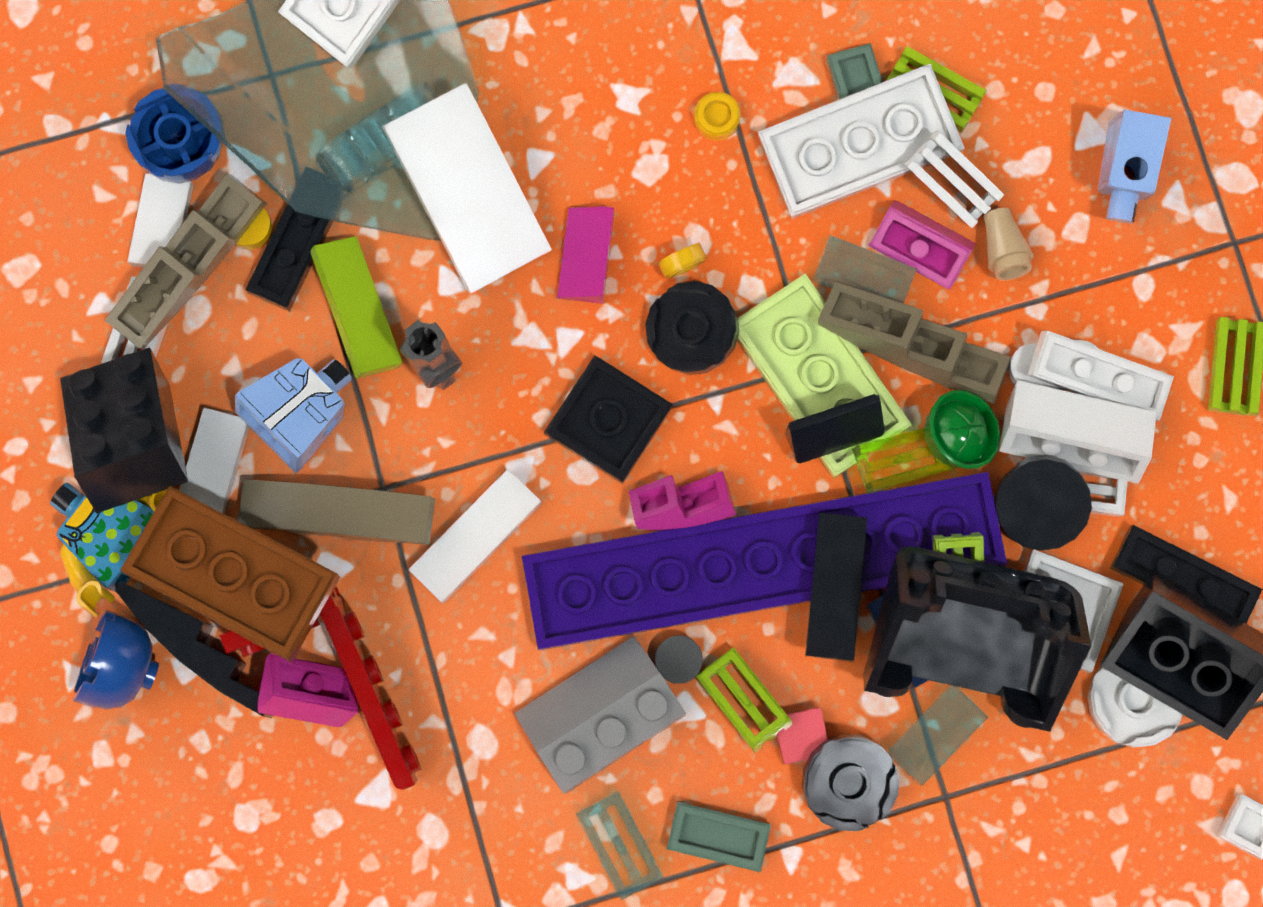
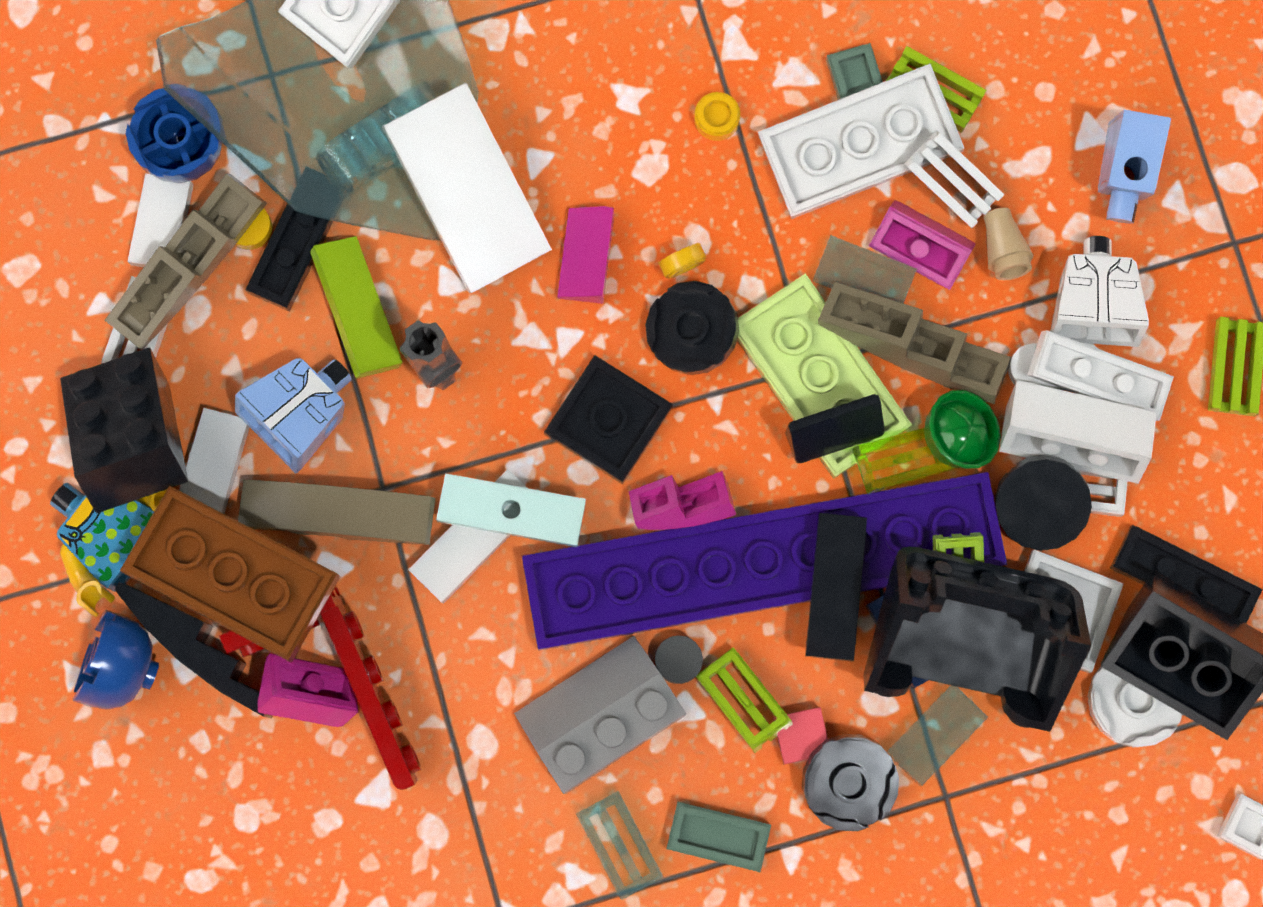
(481, 506): none -> light aqua tile
(1100, 298): none -> white torso

